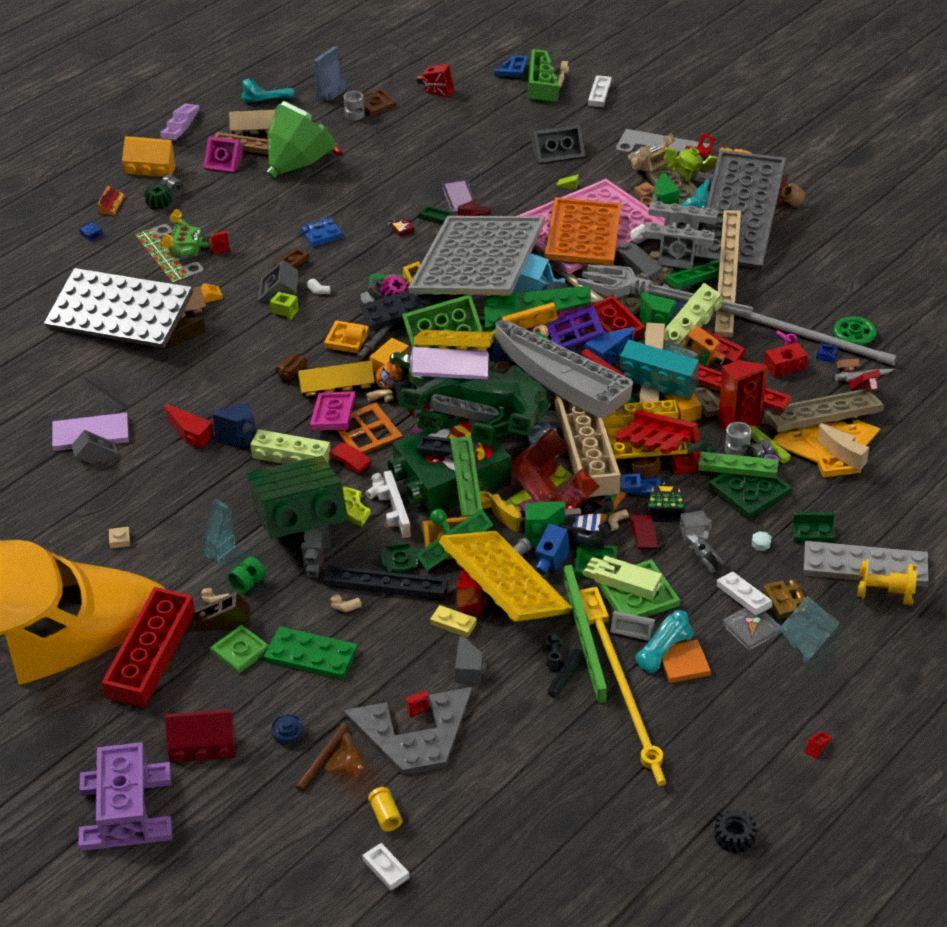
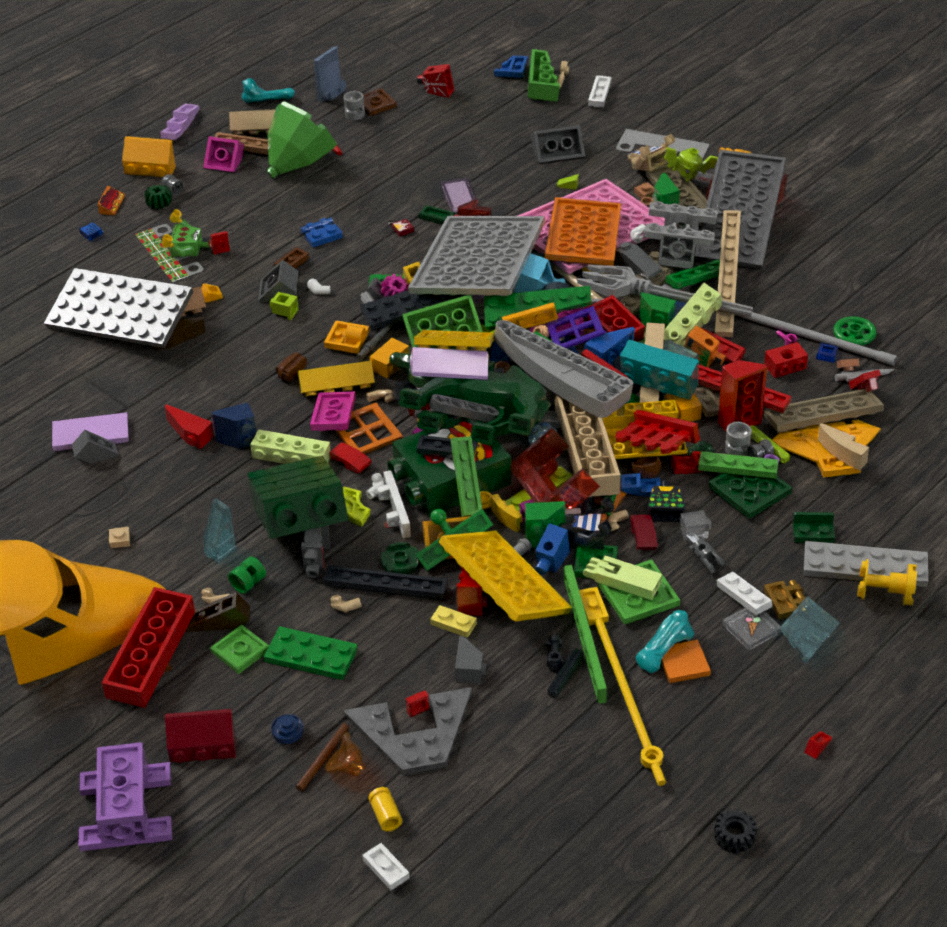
(388, 375): orange head -> none
(632, 625): light grey tile -> none
(701, 197): teal hair -> none
(704, 151): red bracket -> none
(761, 541): light aqua tile -> none
(792, 195): medium nougat head -> none

